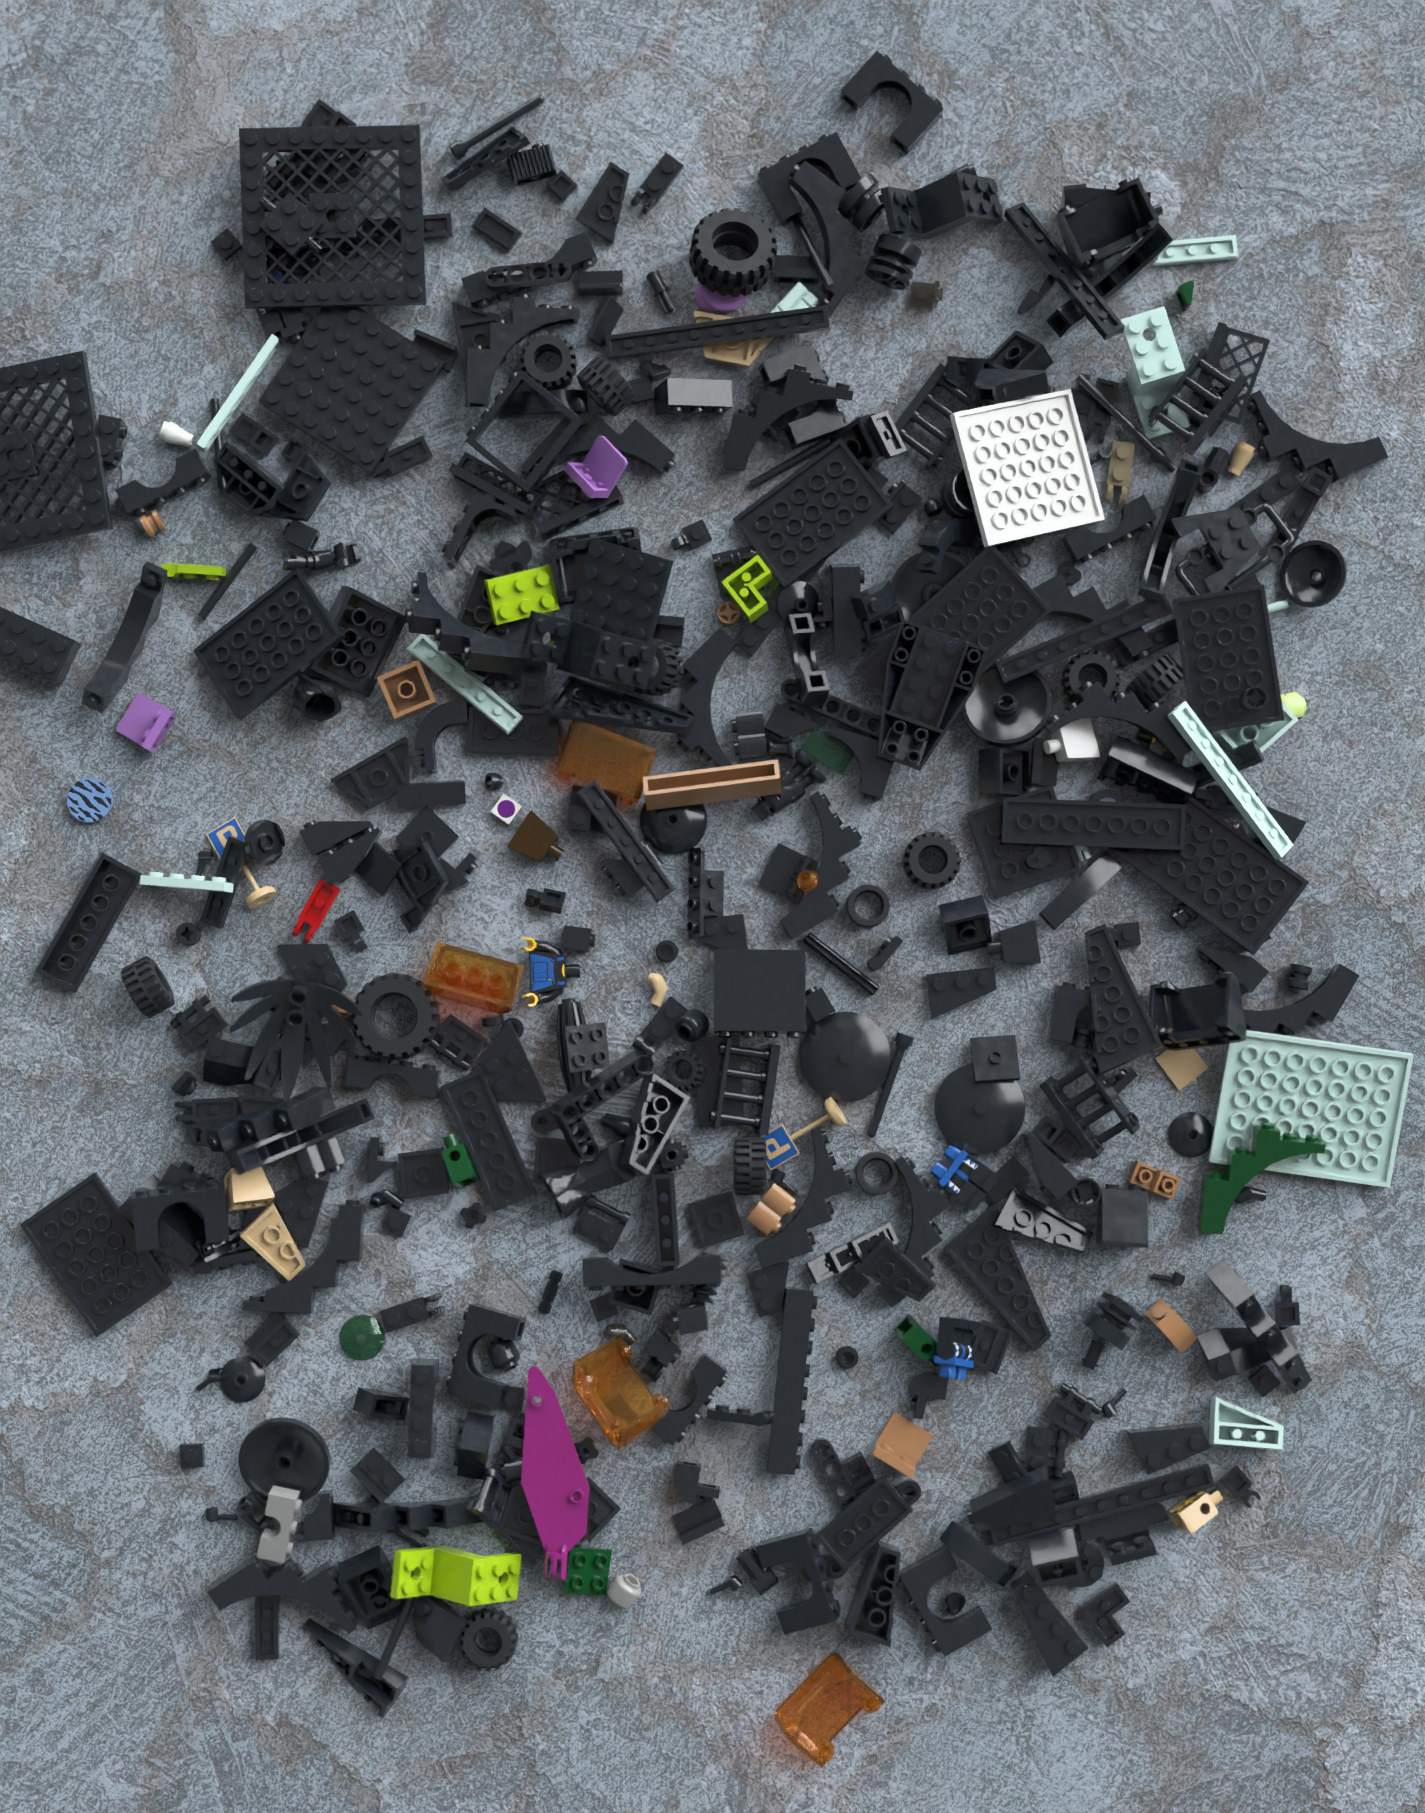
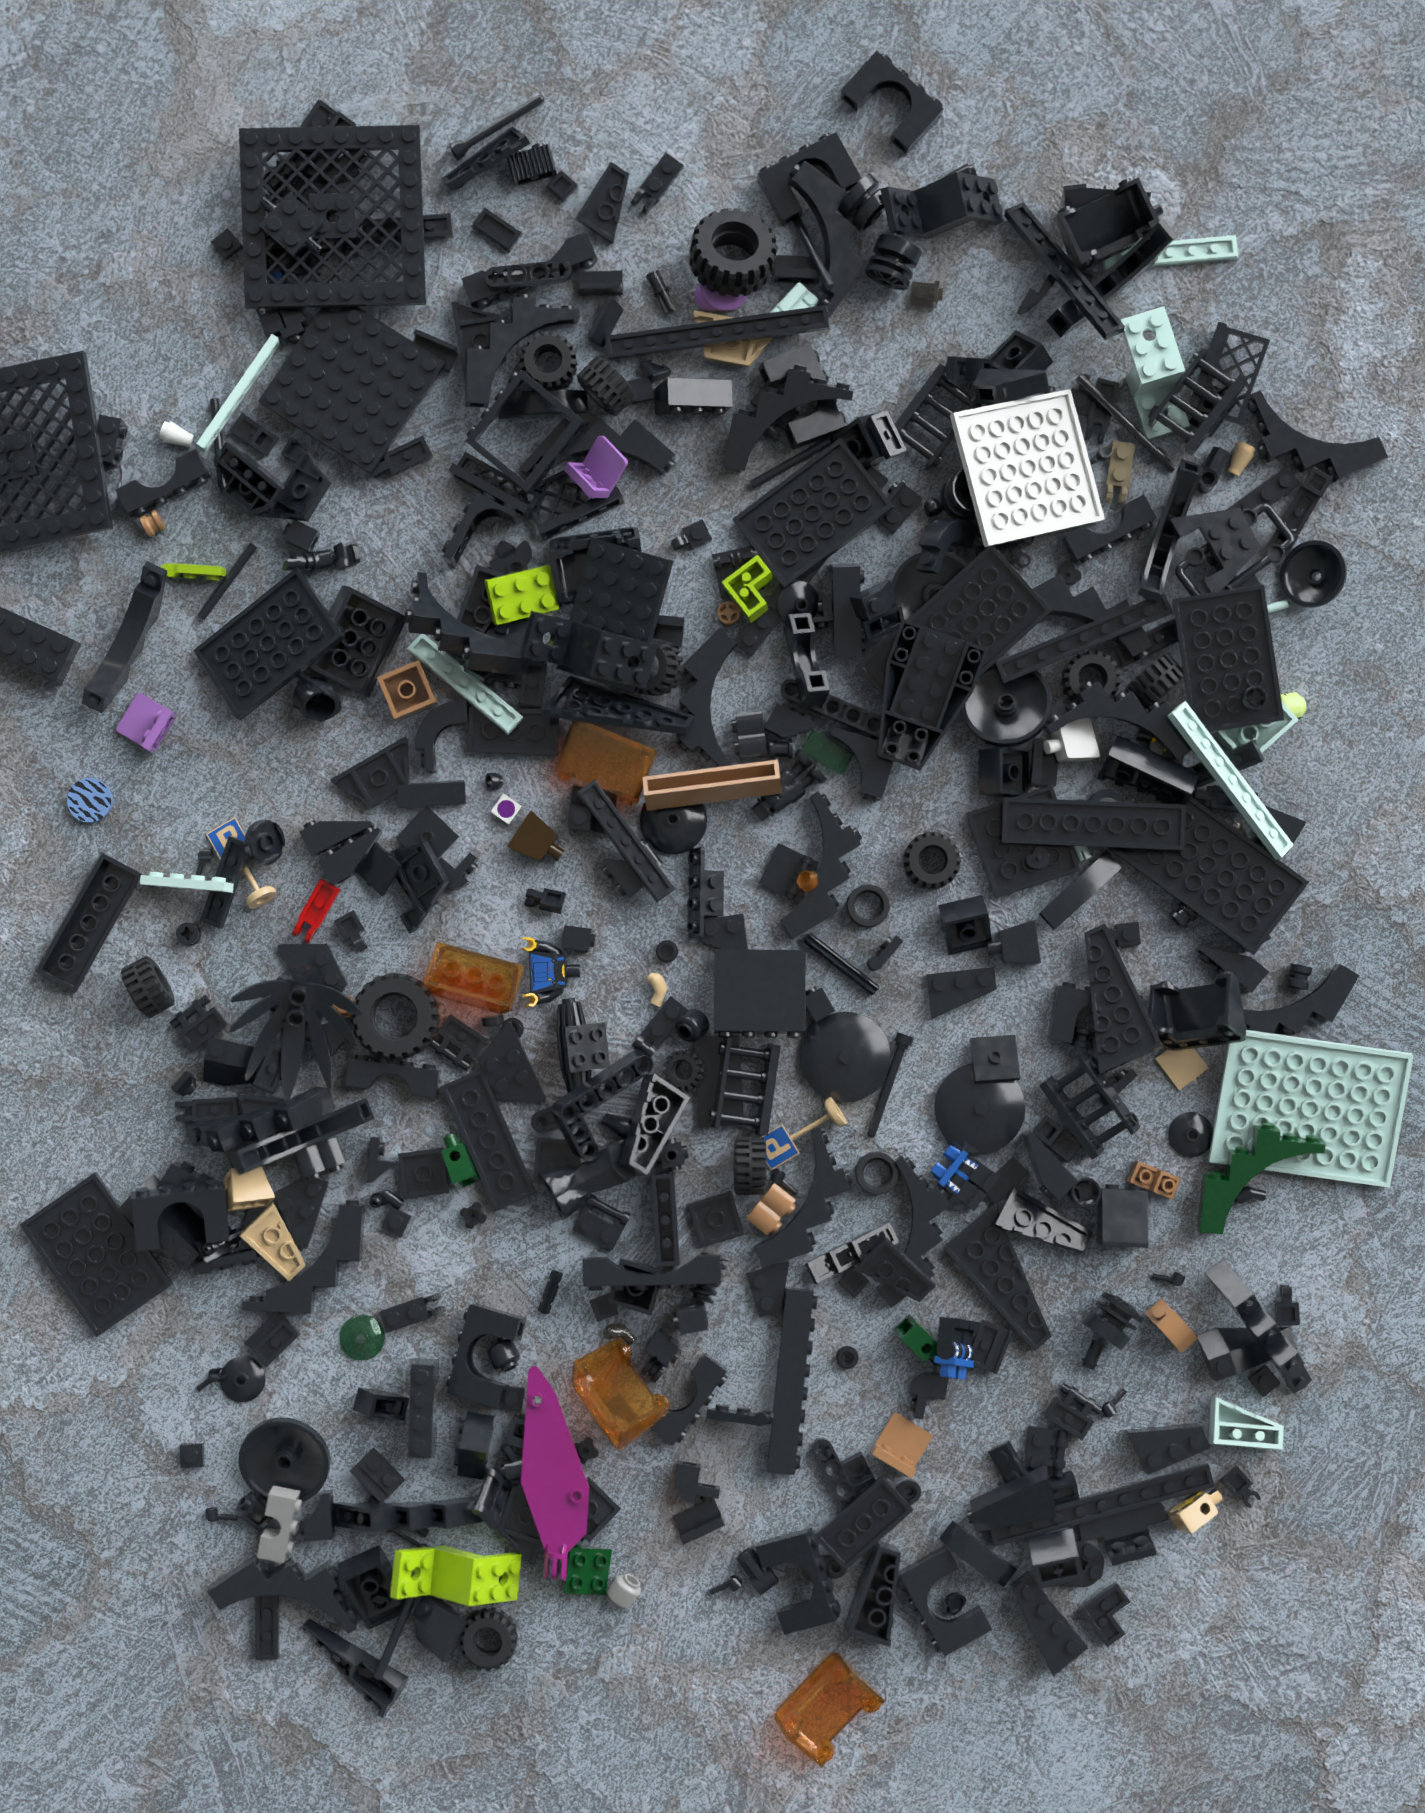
(1184, 294): dark green slope -> none

